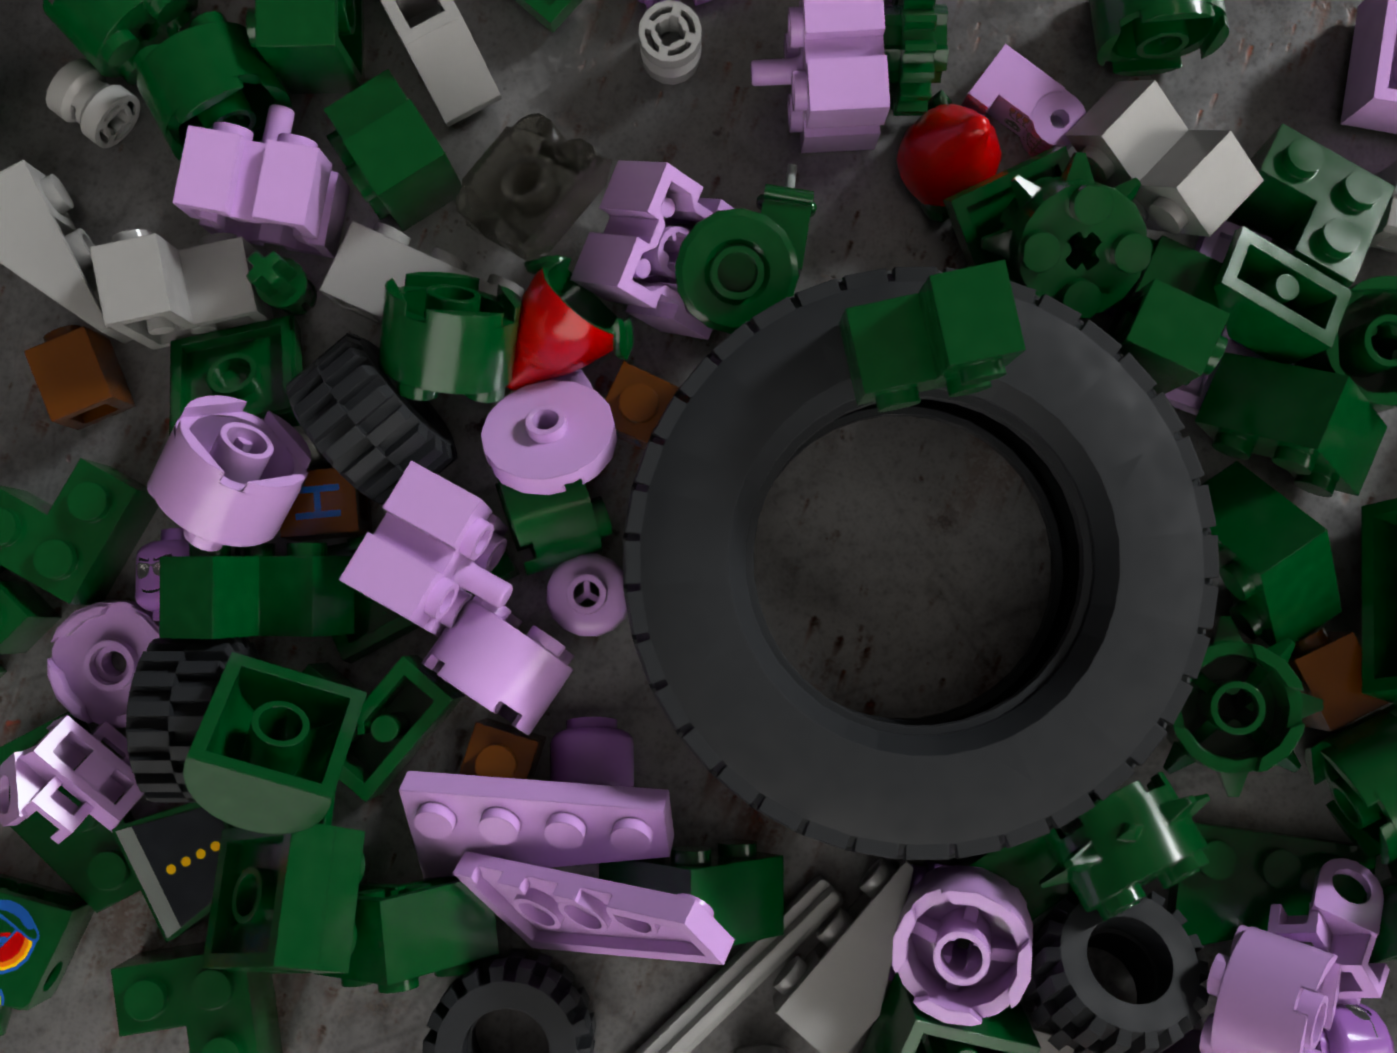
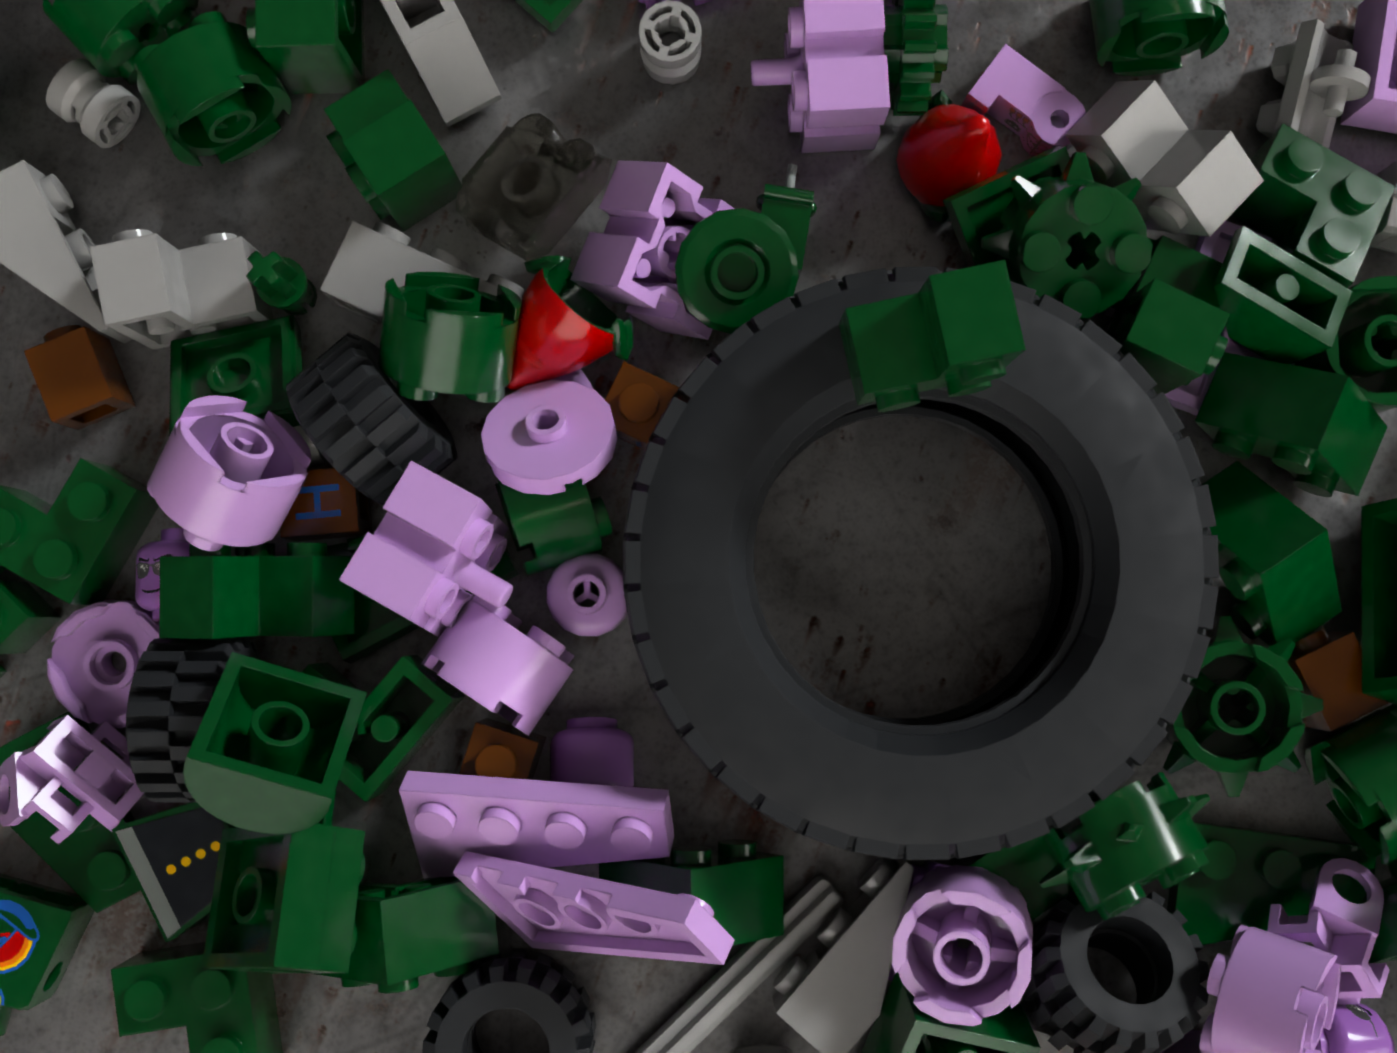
(265, 189): lavender brick -> none
(1317, 84): none -> light grey hips

